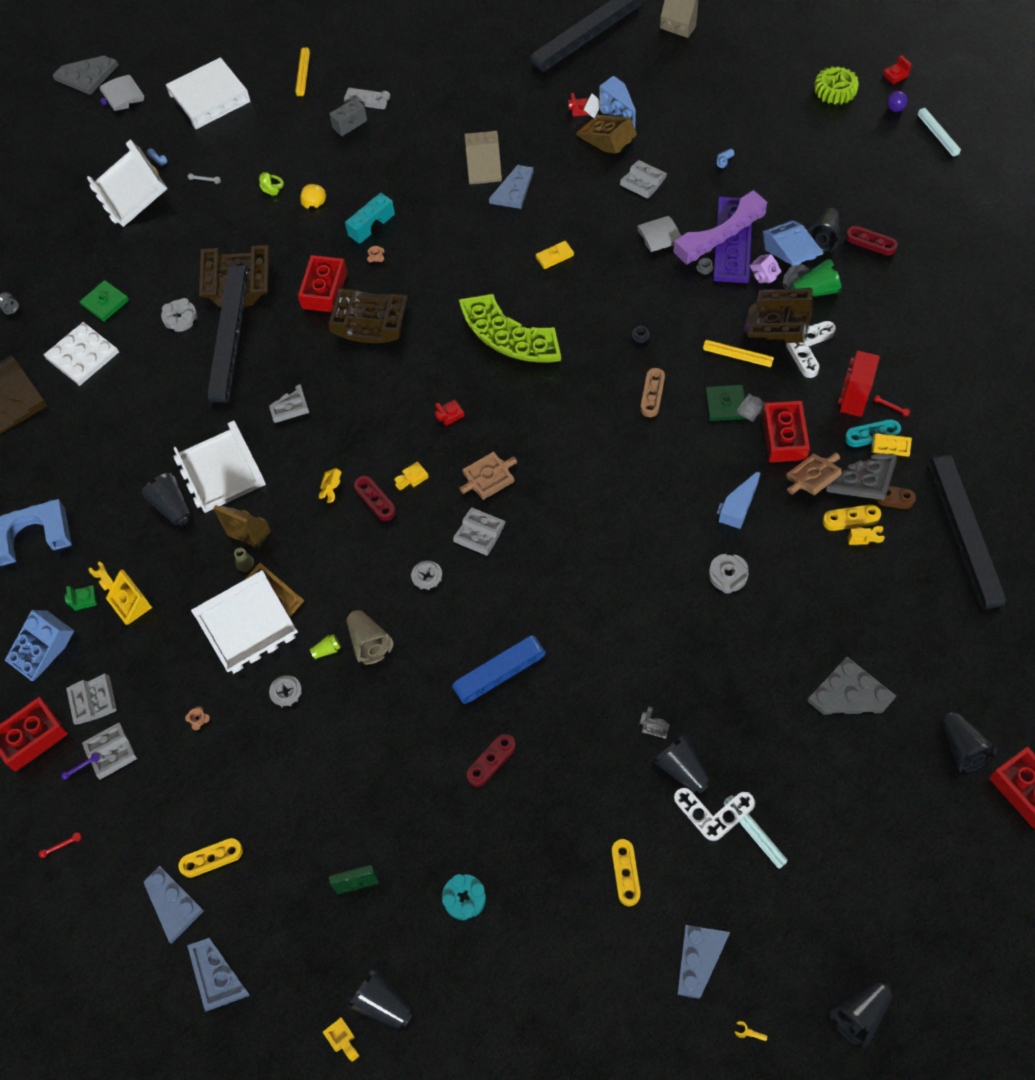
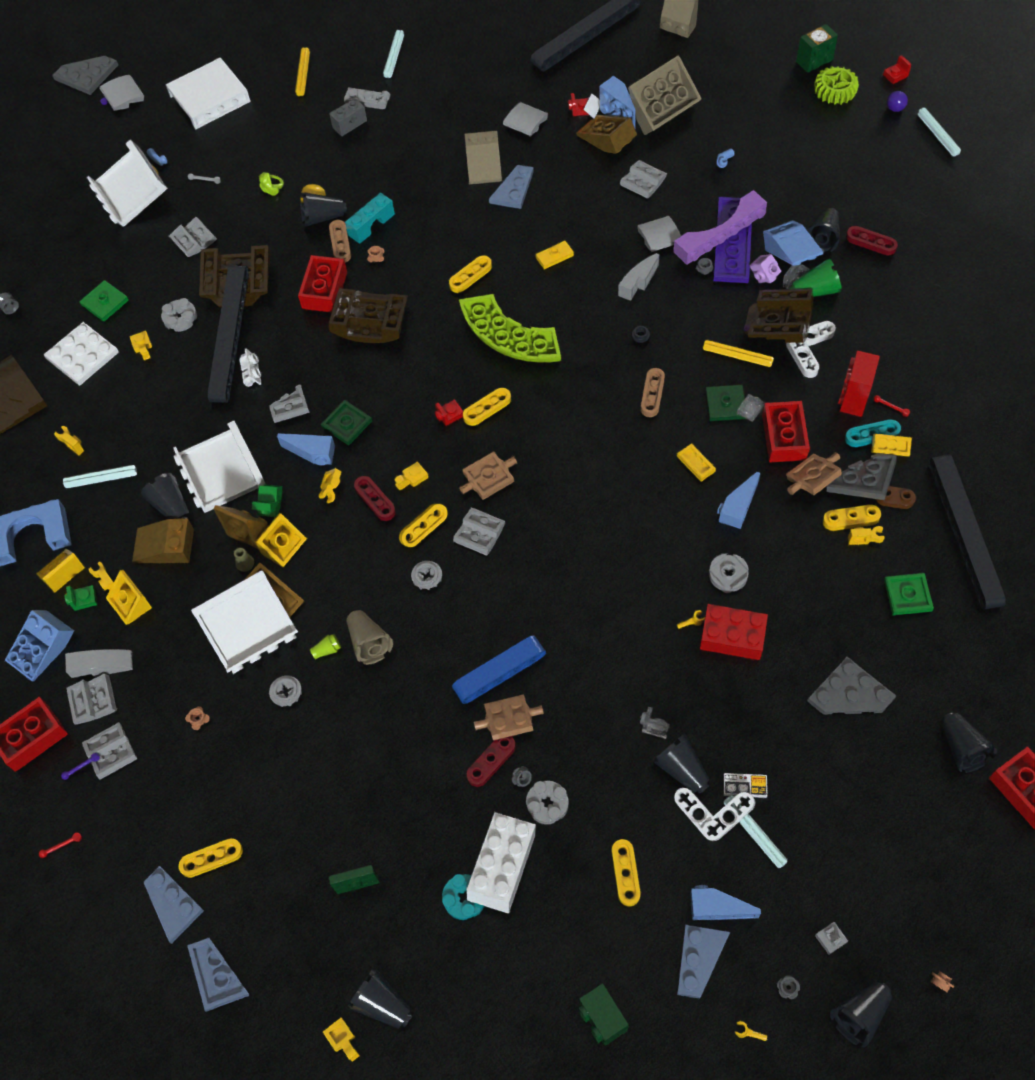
(60, 570): none -> yellow slope
(71, 441): none -> yellow plate
(98, 662): none -> light grey slope
(100, 476): none -> light aqua axle
(141, 344): none -> yellow plate
(164, 542): none -> pearl gold slope
(192, 237): none -> light grey slope
(249, 364): none -> white hinge
(268, 500): none -> green brick
(280, 540): none -> yellow slope
(310, 447): none -> medium blue slope
(320, 208): none -> black cone
(340, 240): none -> medium nougat plate
(346, 422): none -> dark green plate
(393, 54): none -> light aqua axle
(430, 523): none -> yellow plate
(472, 269): none -> yellow plate
(490, 401): none -> yellow plate
(501, 862): none -> white brick
(508, 717): none -> medium nougat plate
(521, 776): none -> dark grey plate
(525, 118): none -> light grey slope
(544, 790): none -> light grey plate
(603, 1015): none -> dark green brick
(638, 277): none -> light grey slope
(663, 95): none -> dark tan slope
(694, 620): none -> yellow hand
(696, 462): none -> yellow plate
(716, 905): none -> medium blue slope
(734, 632): none -> red brick
(752, 784): none -> tile
(784, 992): none -> dark grey plate
(816, 48): none -> dark green brick
(831, 938): none -> light grey tile
(908, 594): none -> green plate
(942, 981): none -> nougat plate

